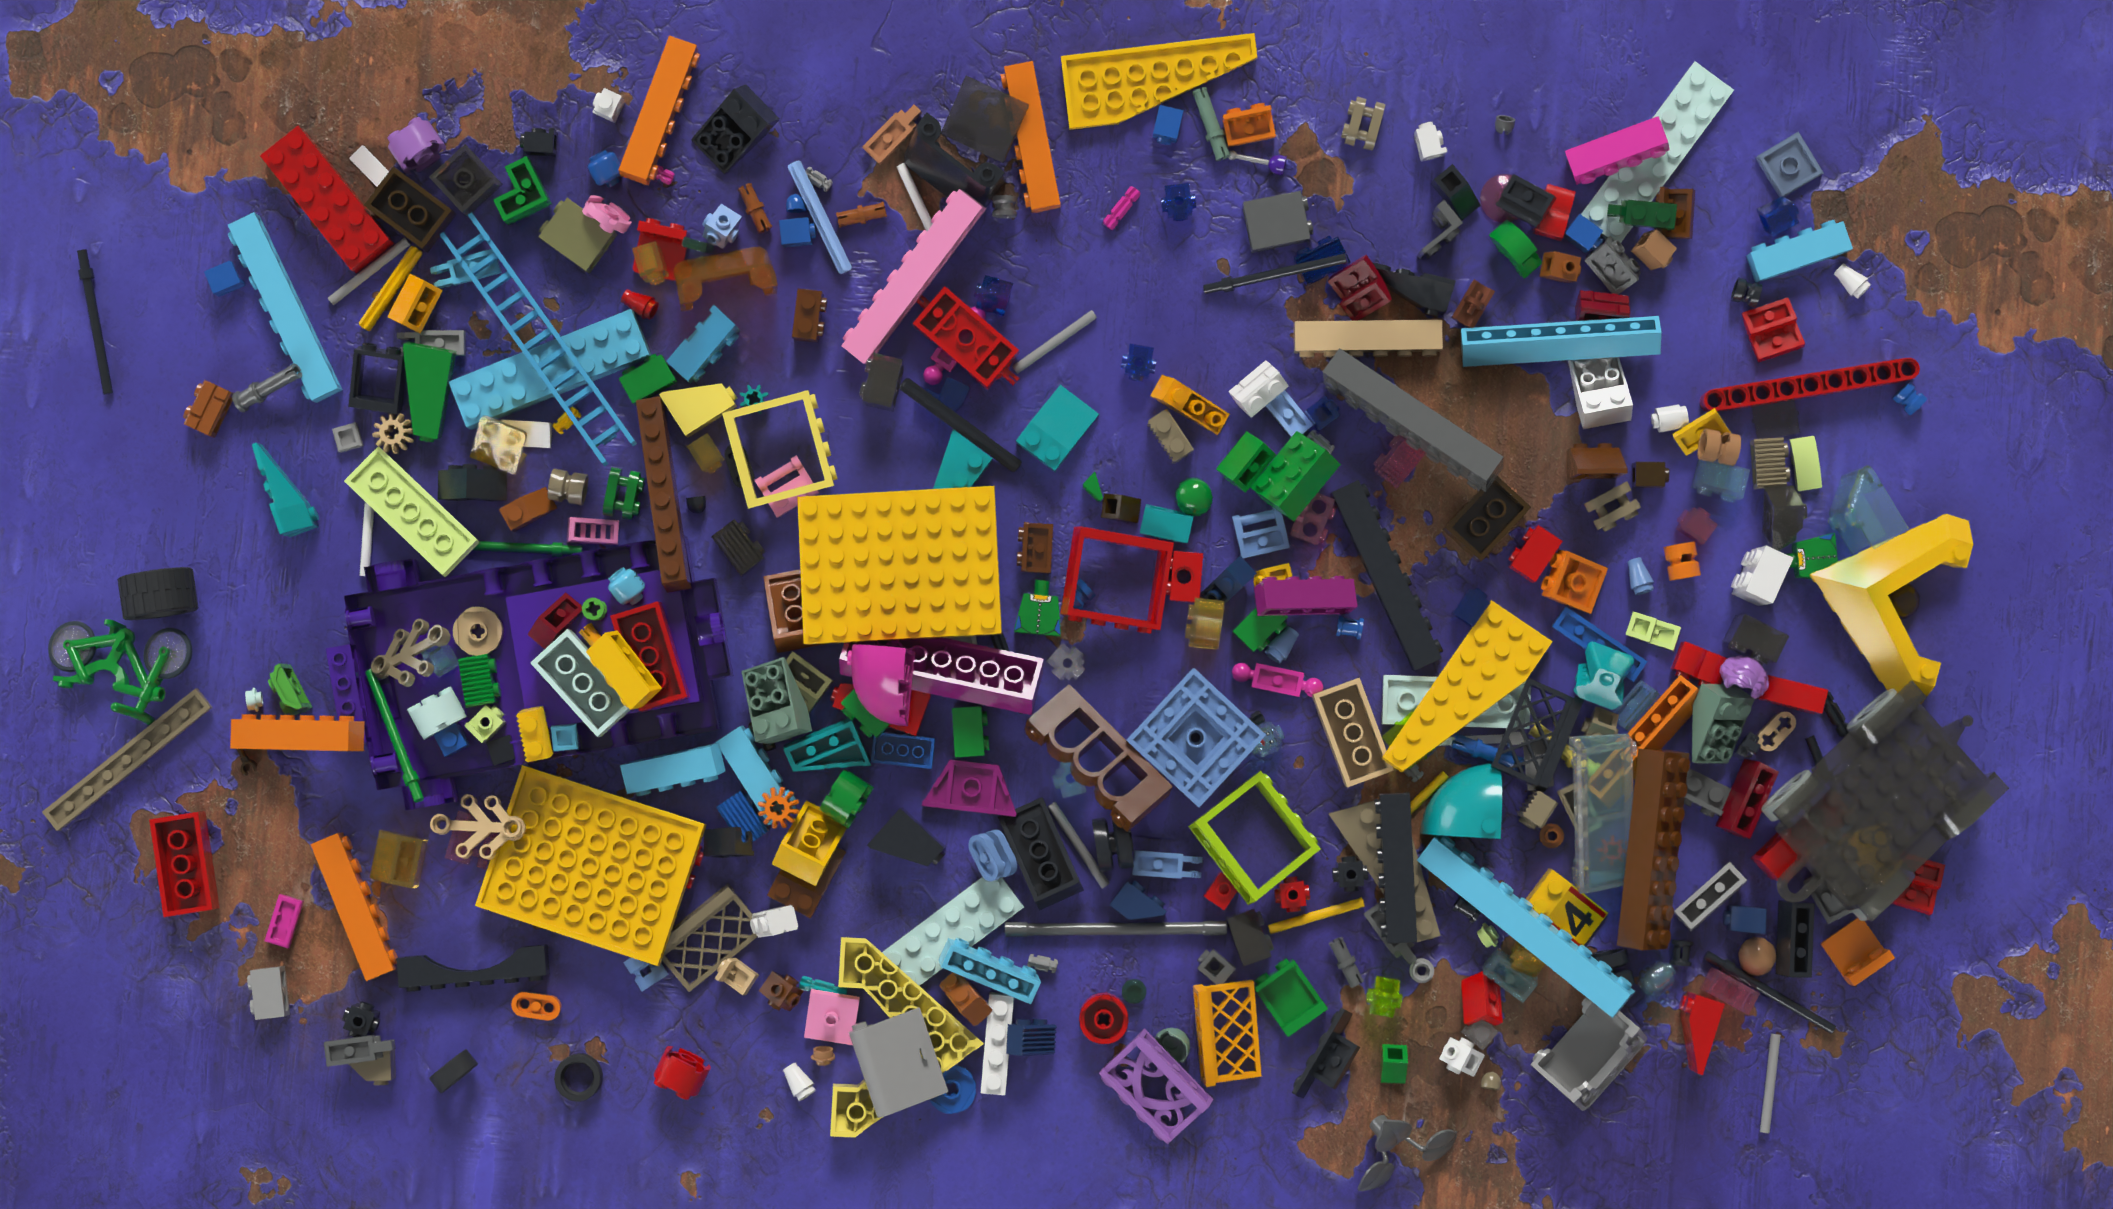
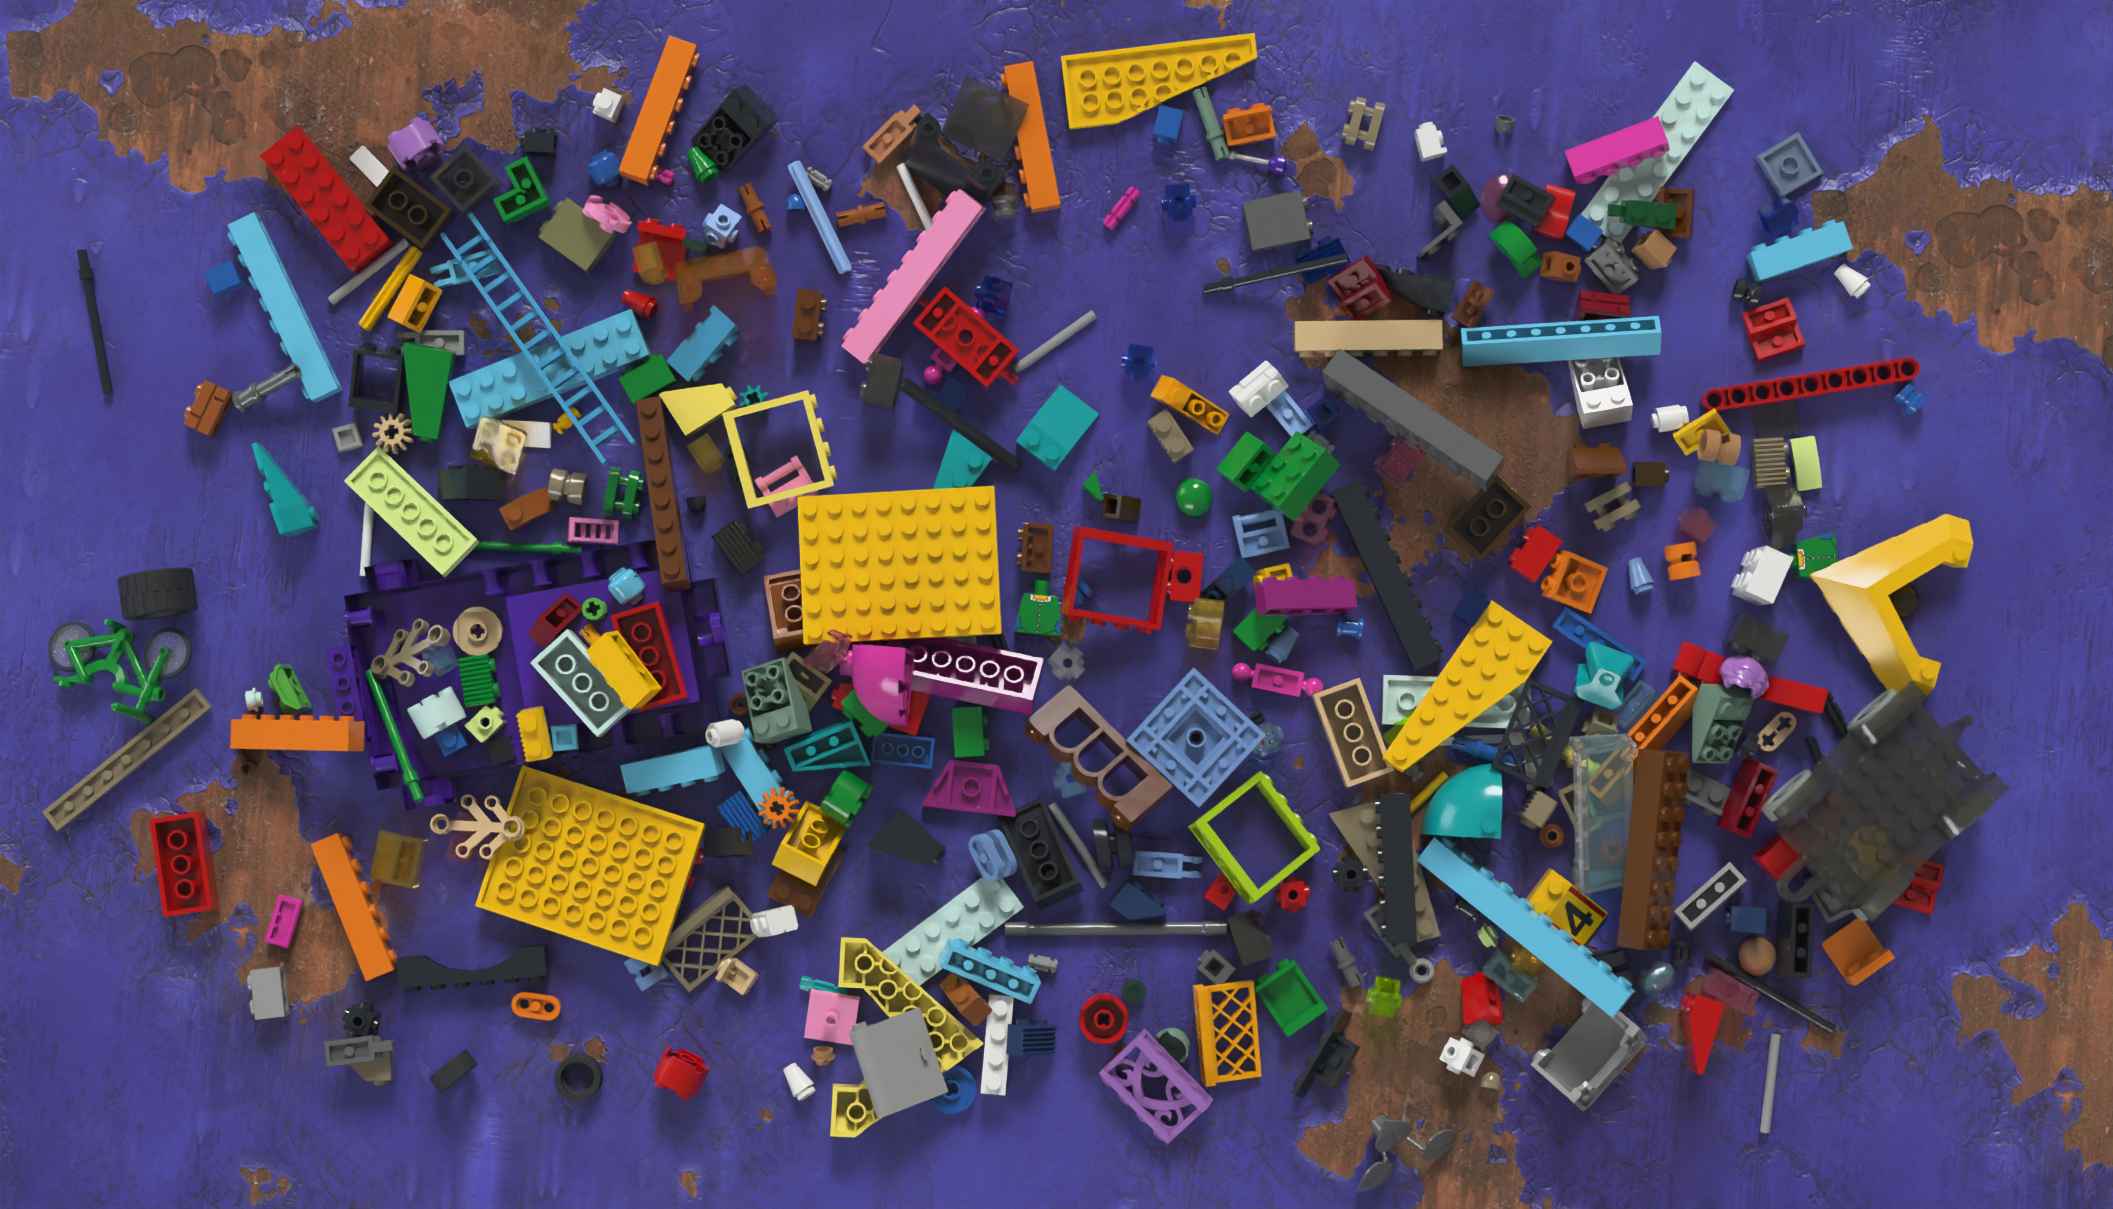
(703, 167): none -> green cone
(724, 733): none -> white brick
(733, 705): none -> reddish brown plate
(781, 991): reddish brown brick -> none
(797, 232): blue brick -> none
(828, 654): none -> clear pink hinge
(1166, 523): teal hinge -> none
(1316, 915): yellow bar -> none
(1394, 1063): green brick -> none
(1653, 631): yellowish green slope -> none
(1864, 511): clear light blue windscreen -> none

